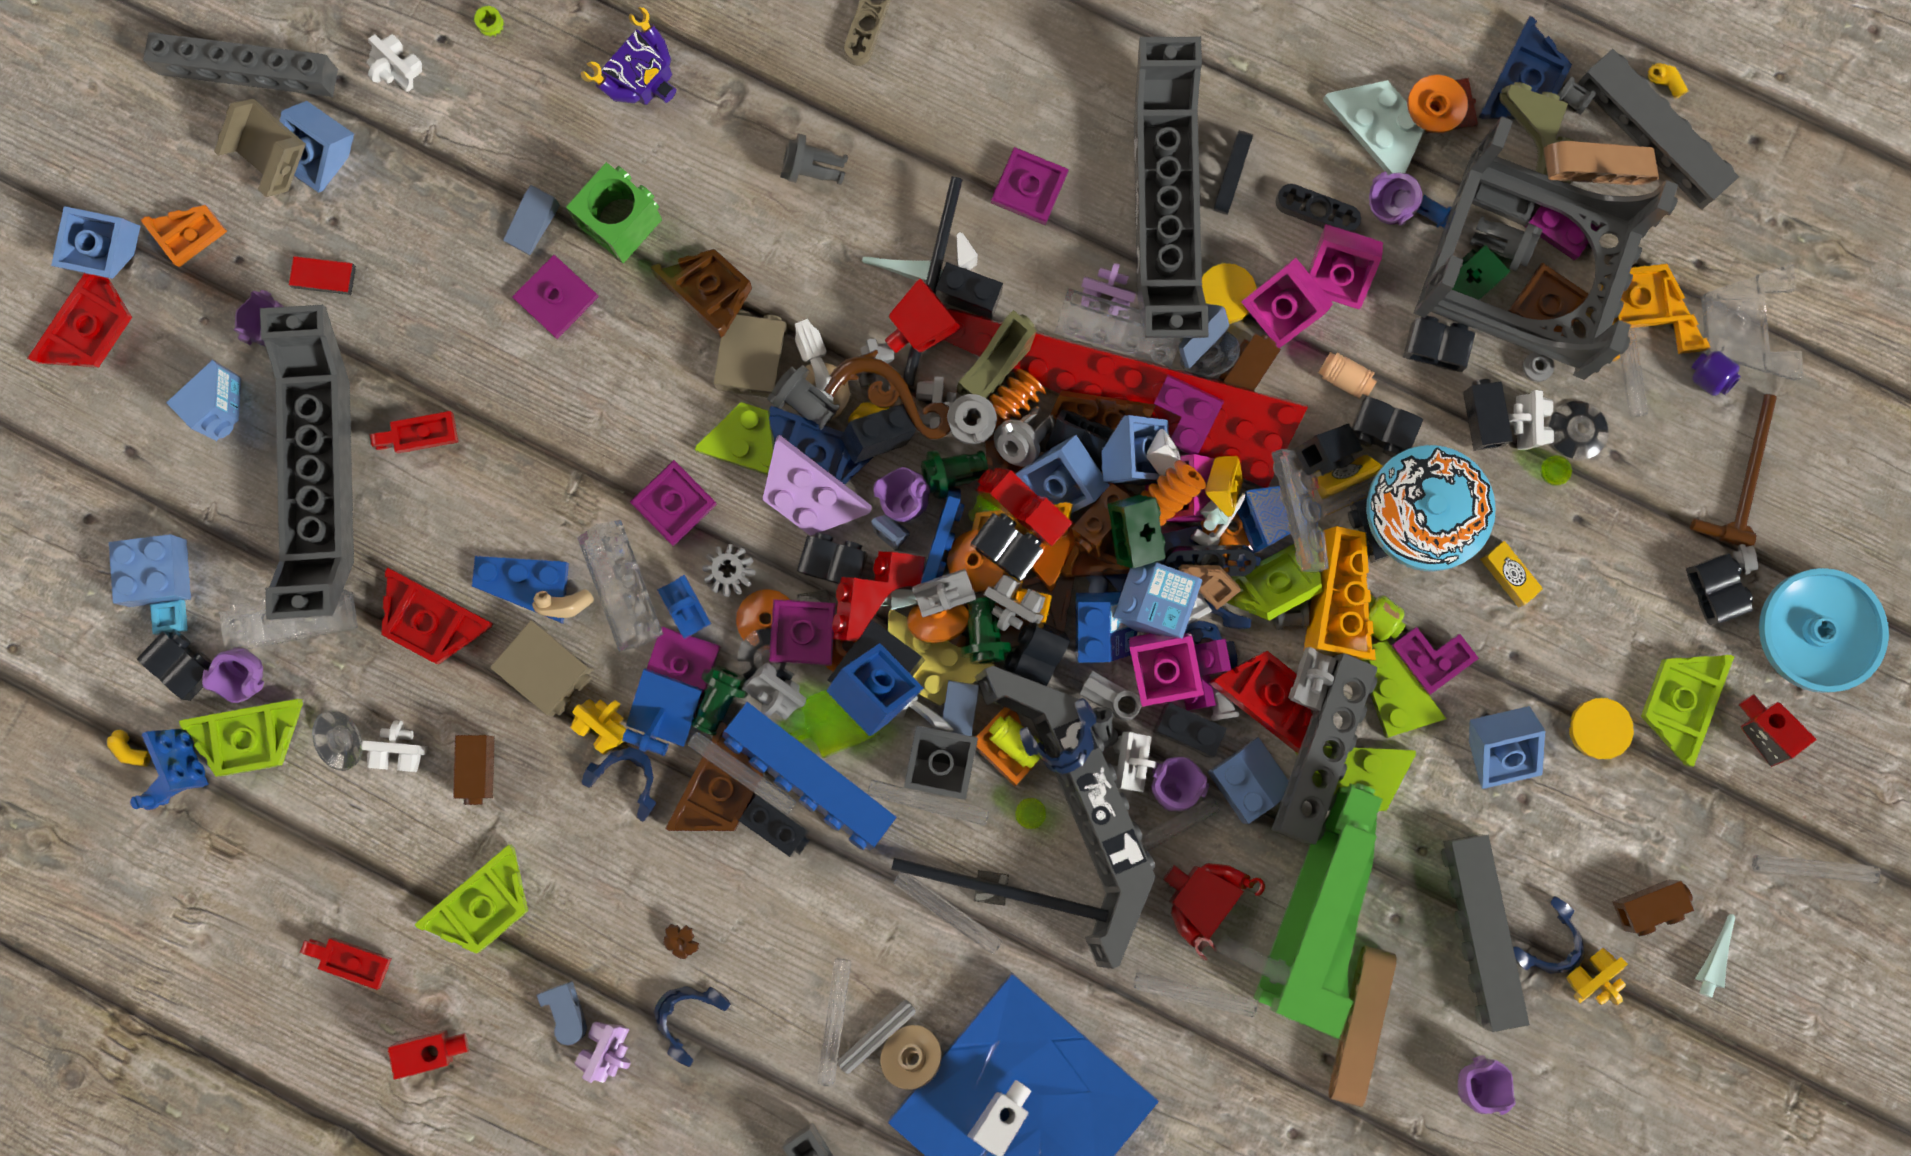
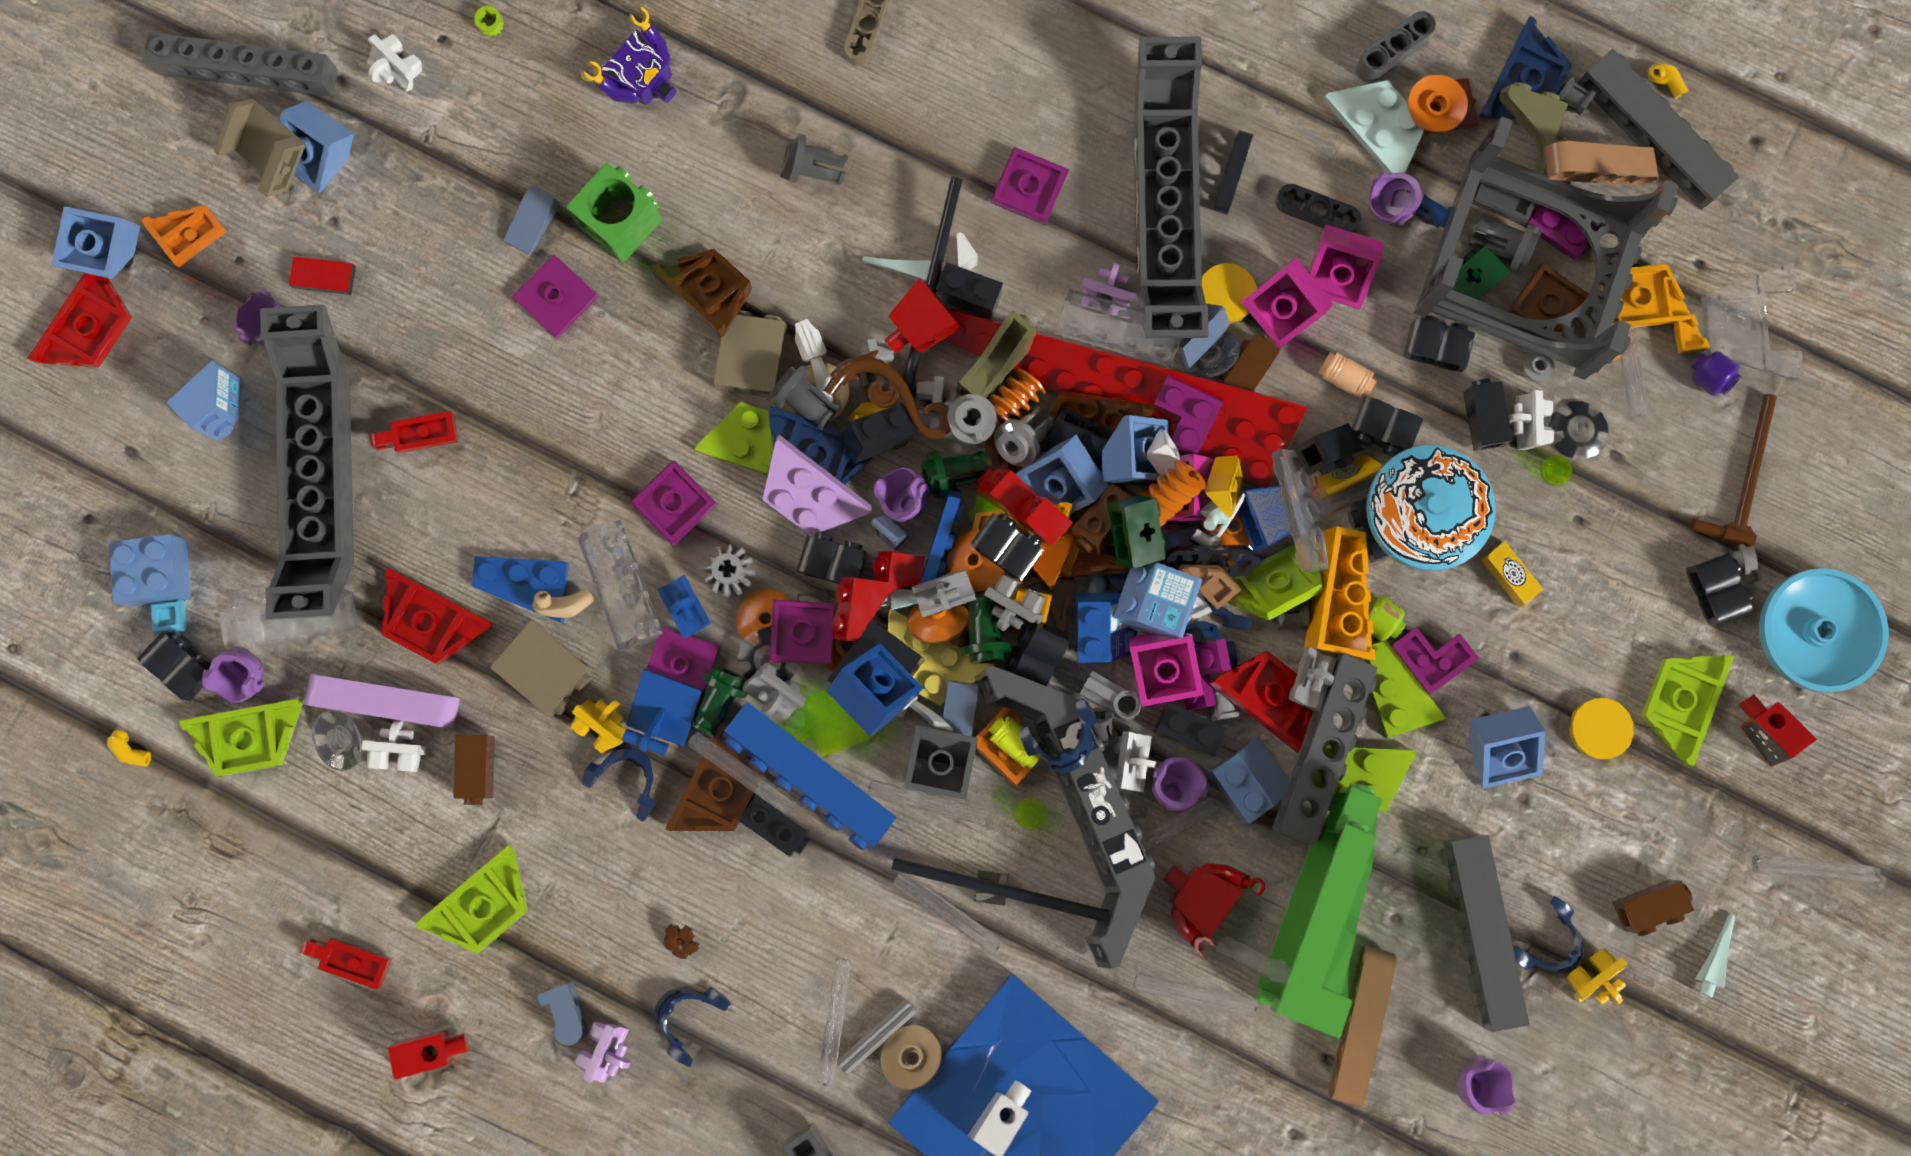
(175, 764): blue plate -> none
(381, 701): none -> lavender beam
(1402, 35): none -> dark grey beam

